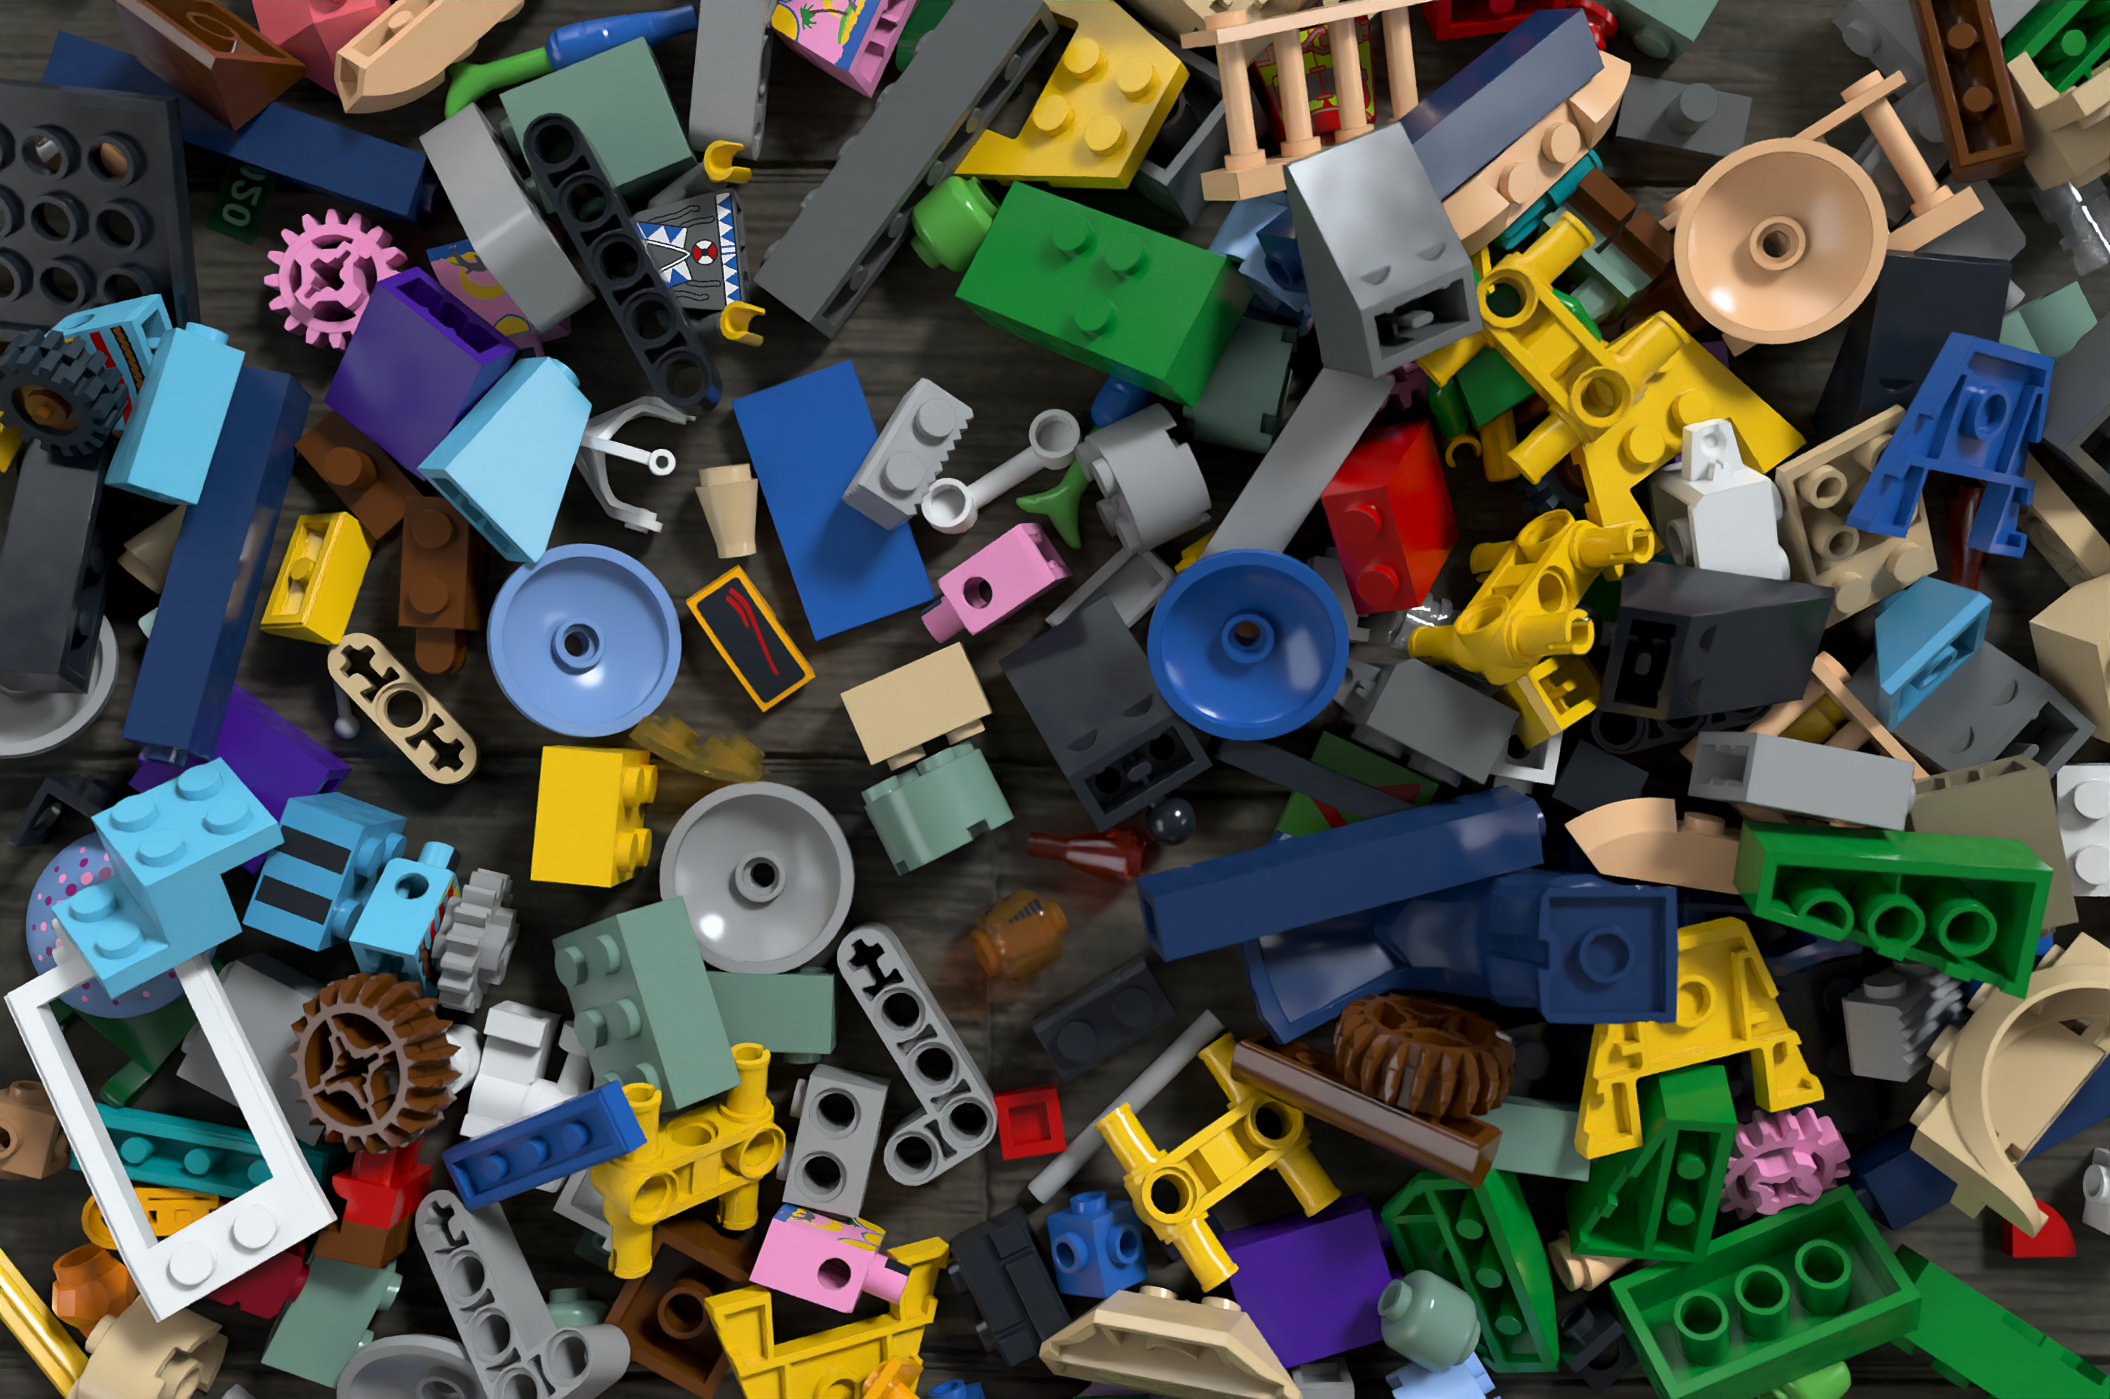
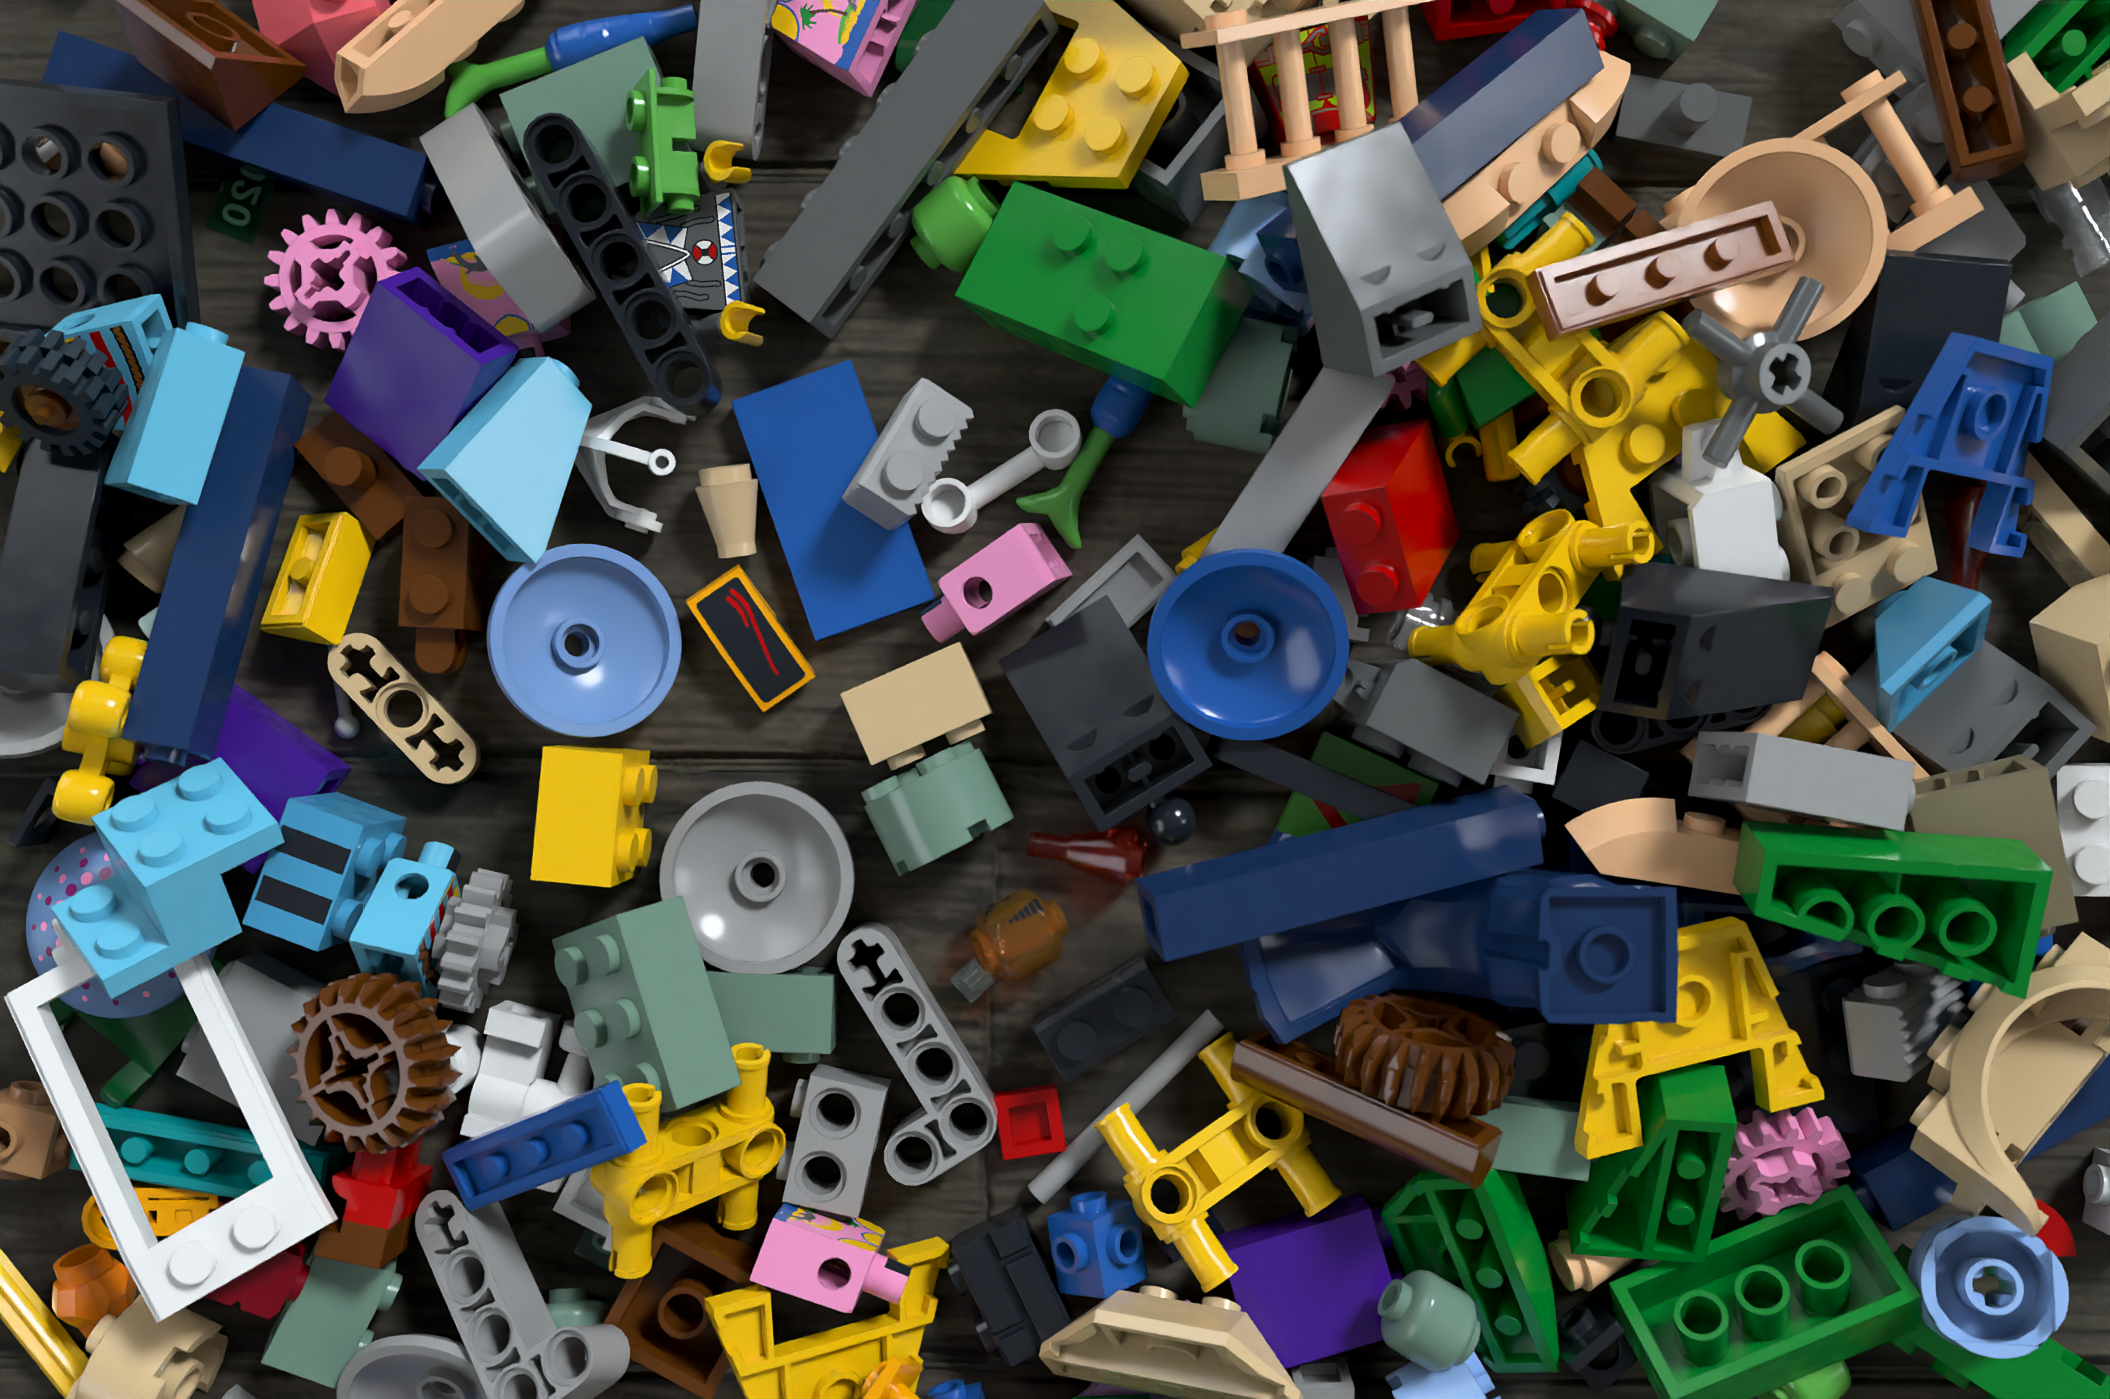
(96, 729): none -> yellow gear
(659, 118): none -> bright green hinge
(719, 758): clear yellow slope -> none
(972, 979): none -> clear light blue piece
(1146, 480): light grey brick -> none
(1659, 270): none -> tile
(1763, 371): none -> dark grey bar
(2012, 1320): none -> light blue brick

